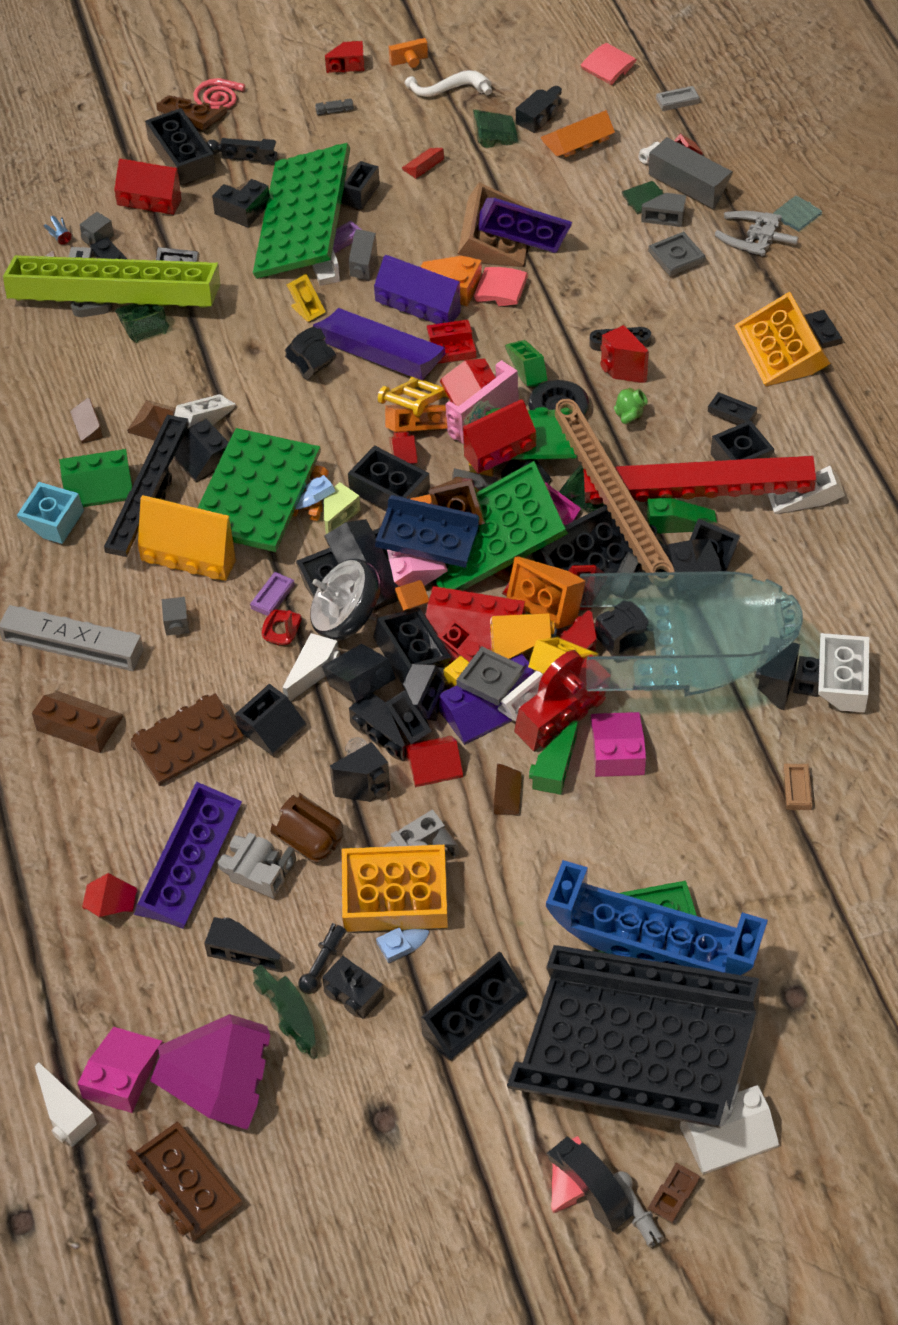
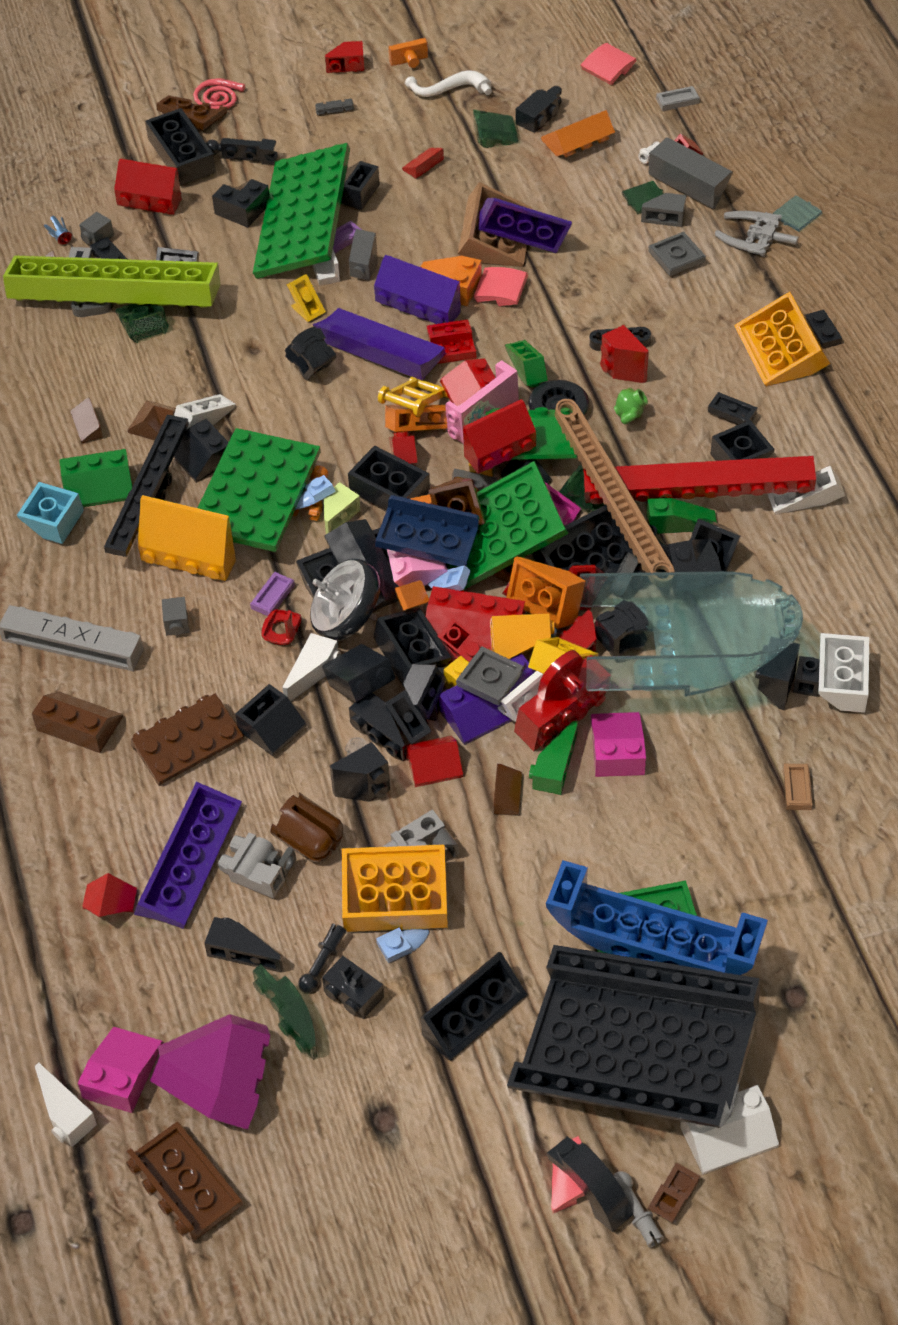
(453, 579): none -> light blue plate

